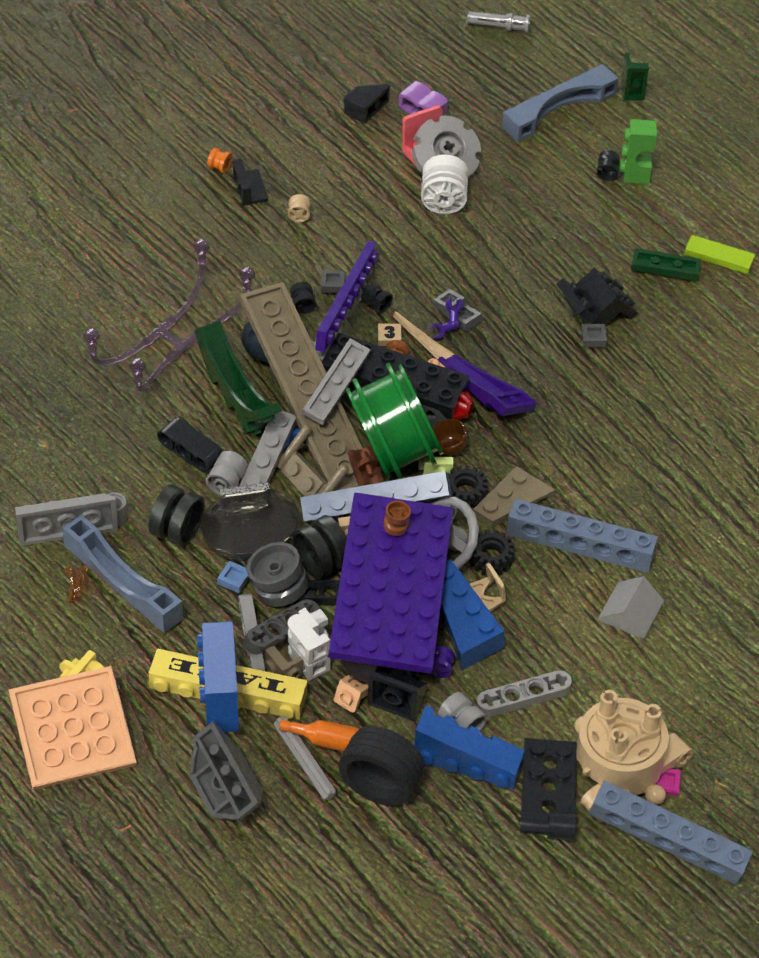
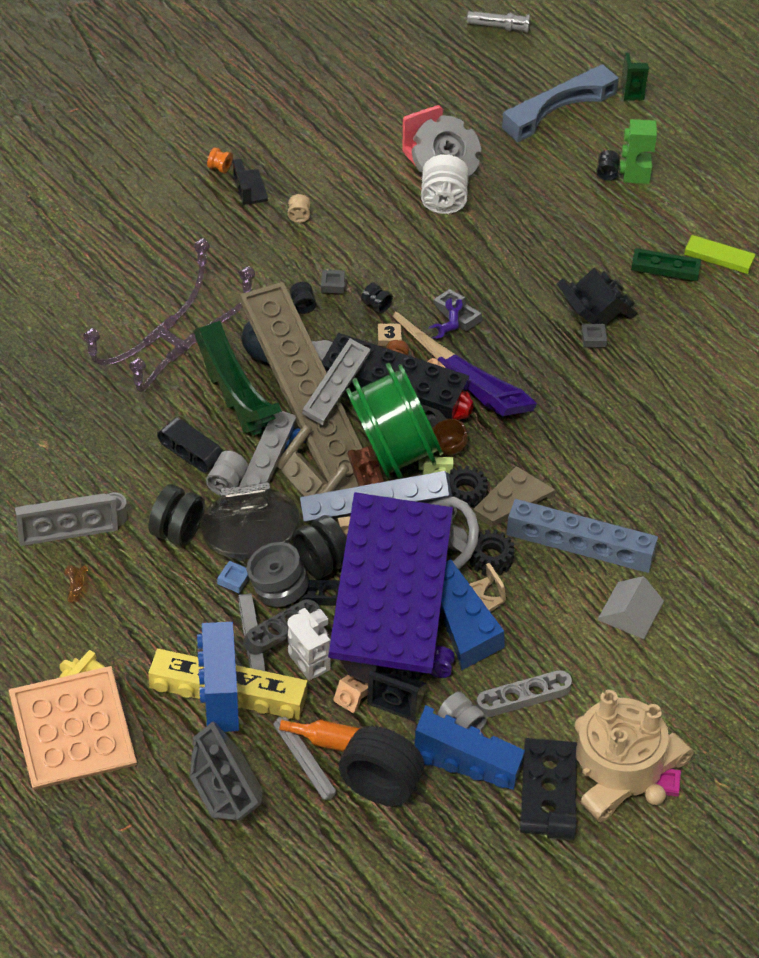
(151, 600): sand blue arch -> none
(277, 664): dark tan bracket -> none
(346, 295): dark purple plate -> none
(366, 101): black slope -> none
(396, 518): dark orange wheel -> none
(420, 97): medium lavender brick -> none
(670, 832): sand blue brick -> none

